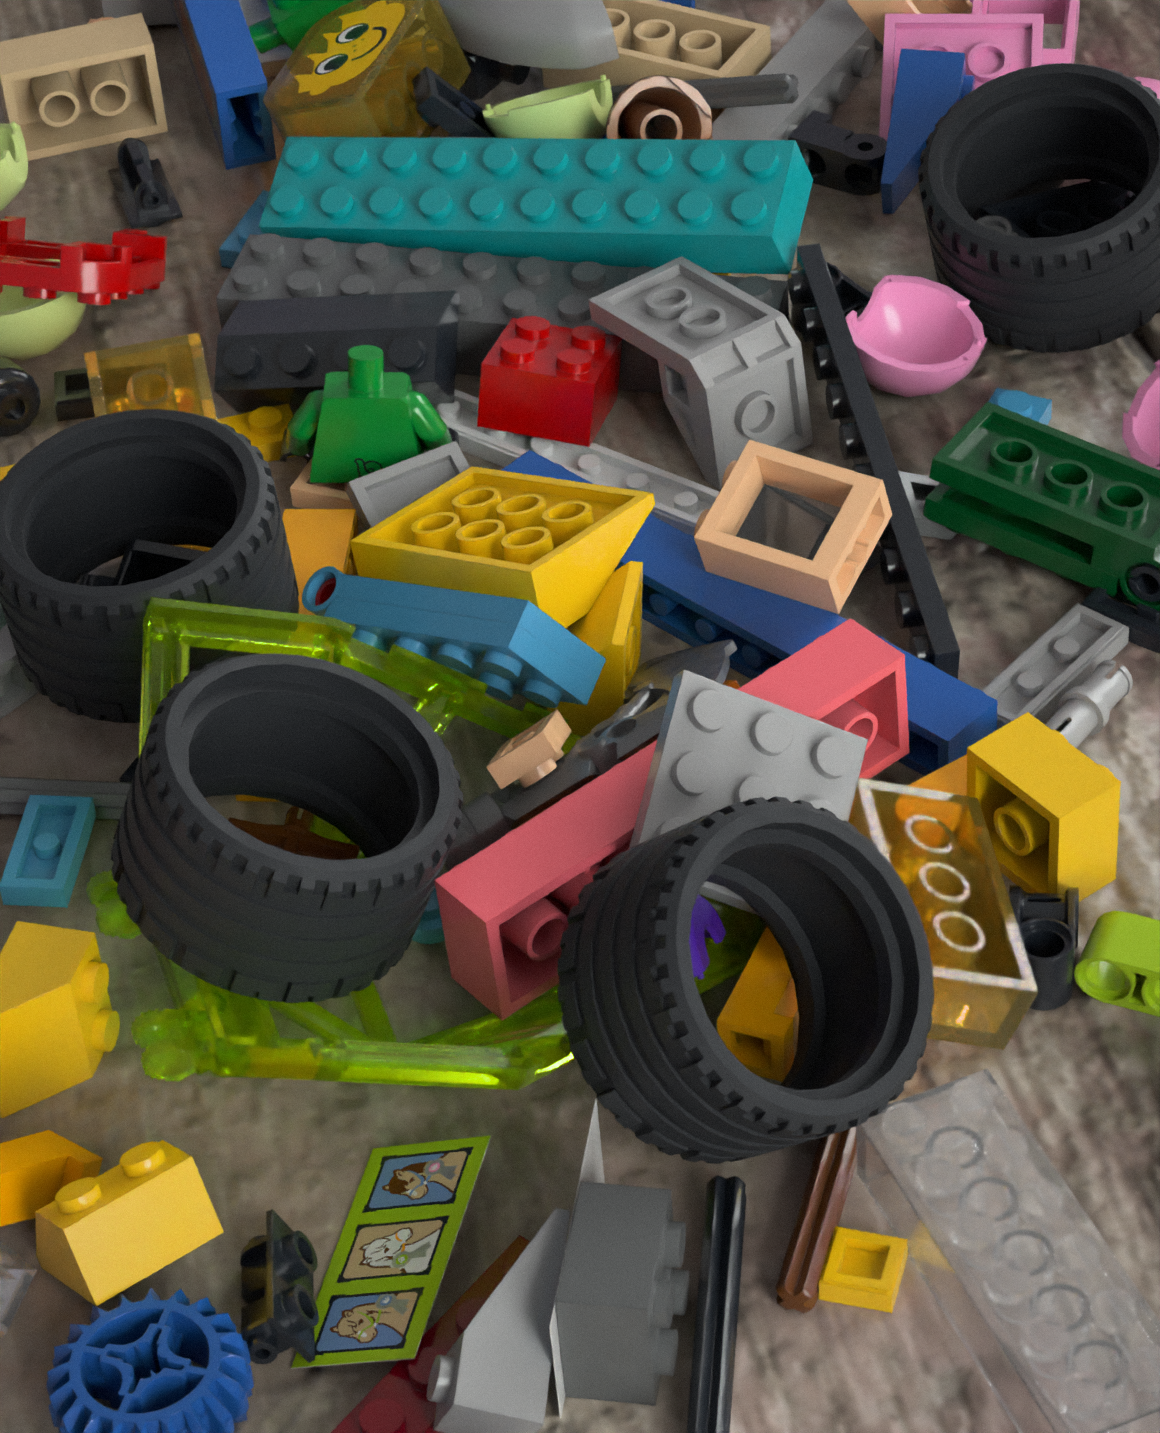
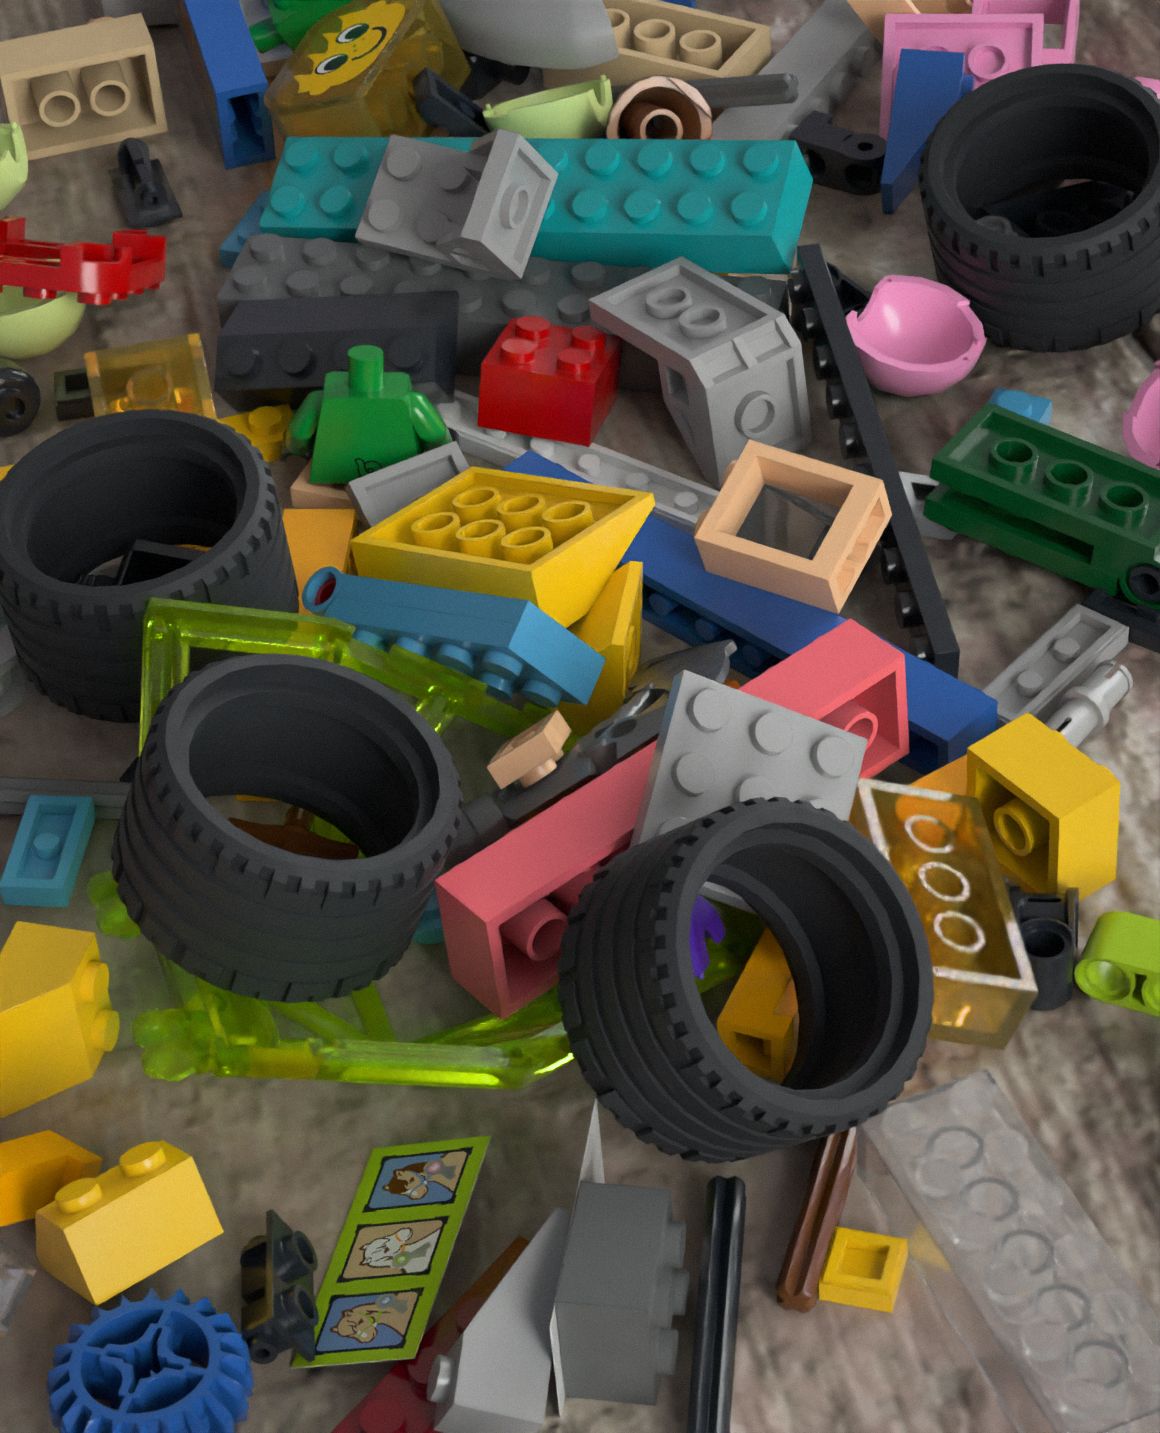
(459, 205): none -> light grey bracket

